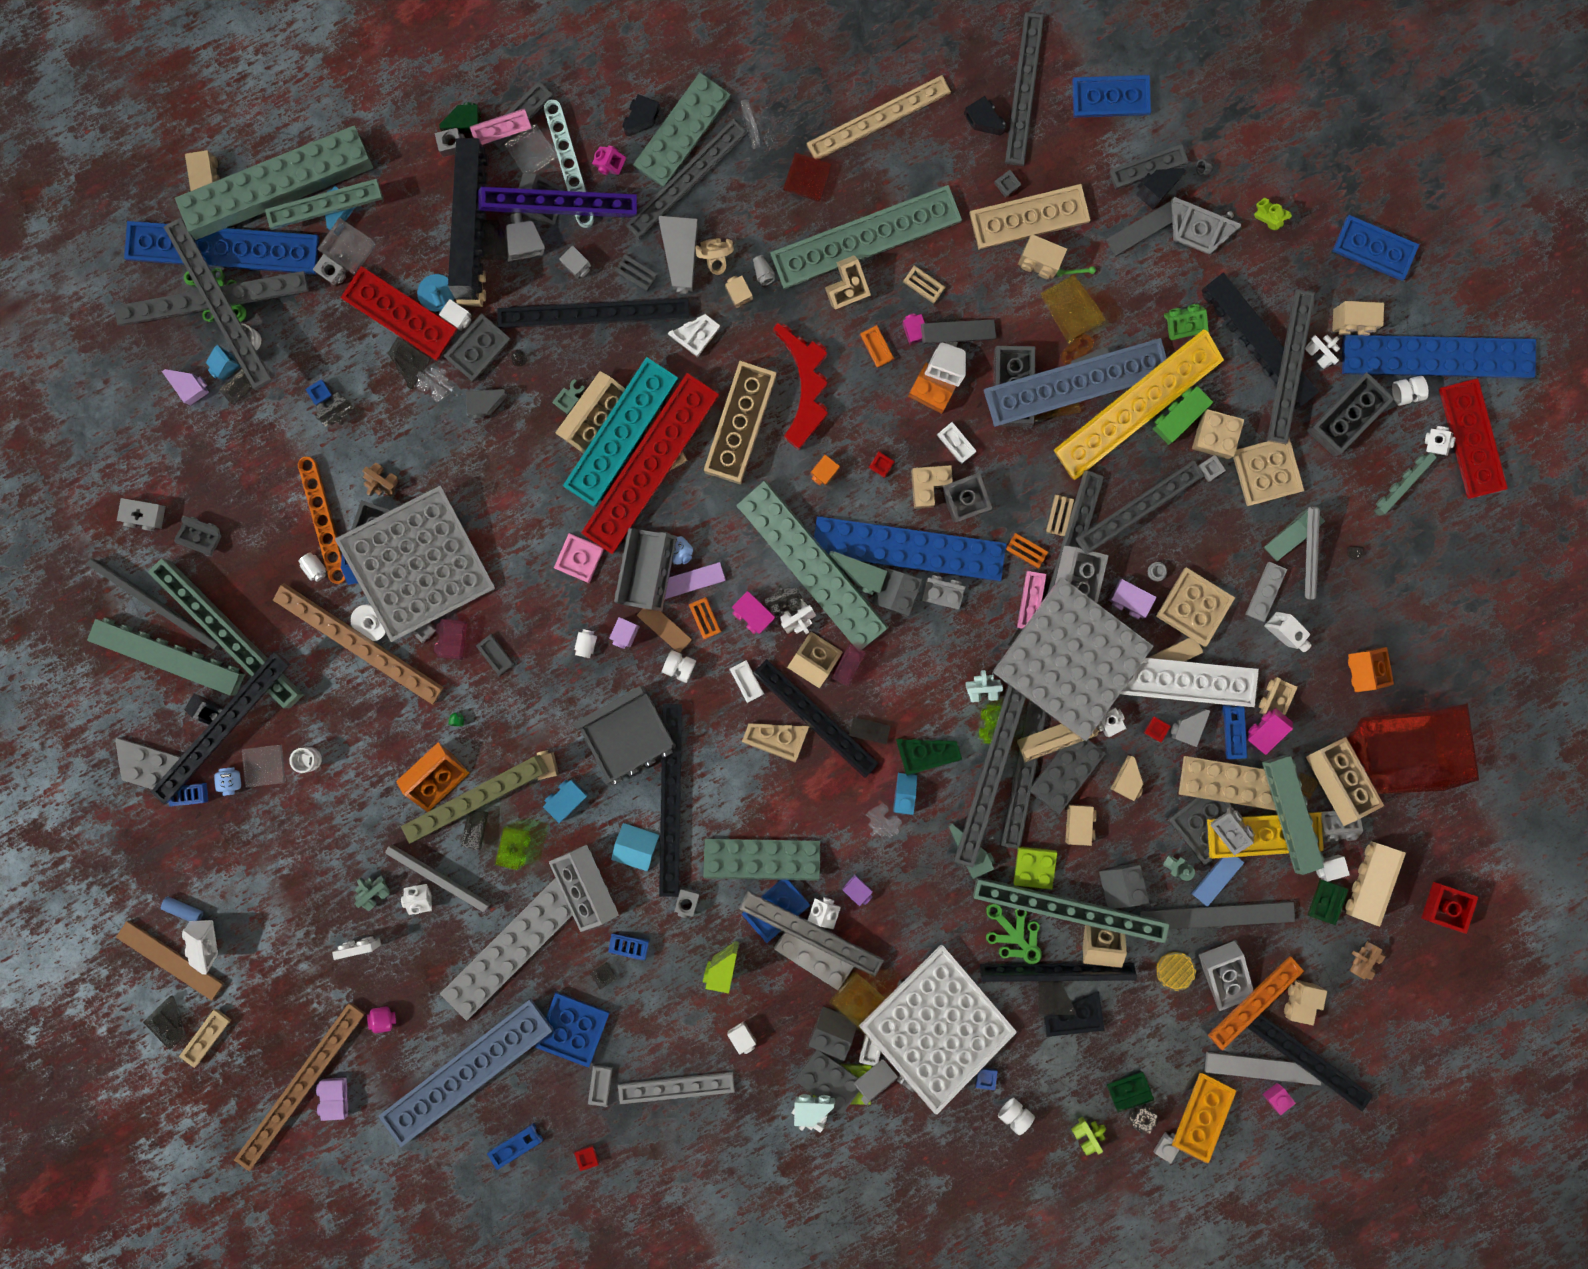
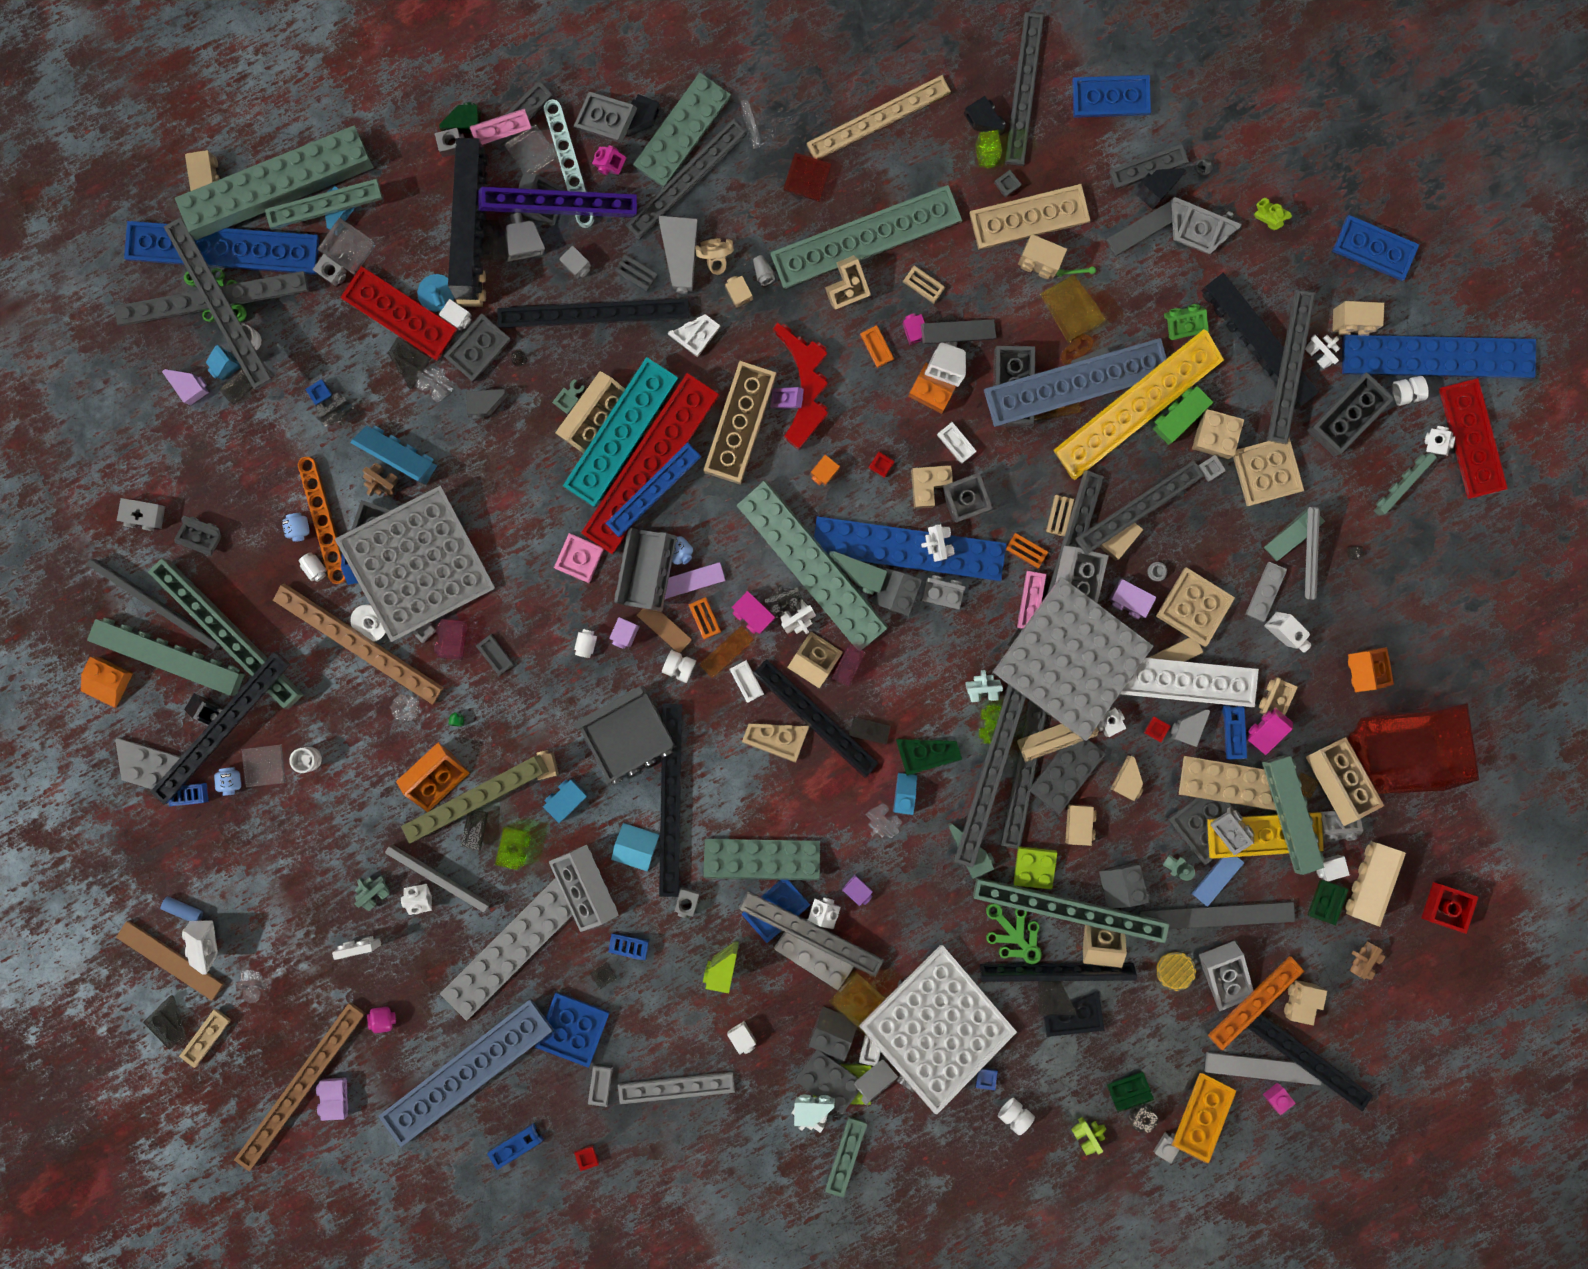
(104, 680): none -> orange slope
(250, 984): none -> clear hips
(295, 527): none -> light blue head
(394, 454): none -> dark azure slope
(399, 711): none -> clear brick
(605, 117): none -> dark grey plate
(653, 489): none -> blue tile
(726, 652): none -> clear orange tile
(786, 398): none -> medium lavender plate
(845, 1156): none -> sand green plate
(936, 544): none -> white hips
(988, 149): none -> clear neon green brick
(1121, 542): none -> tan brick

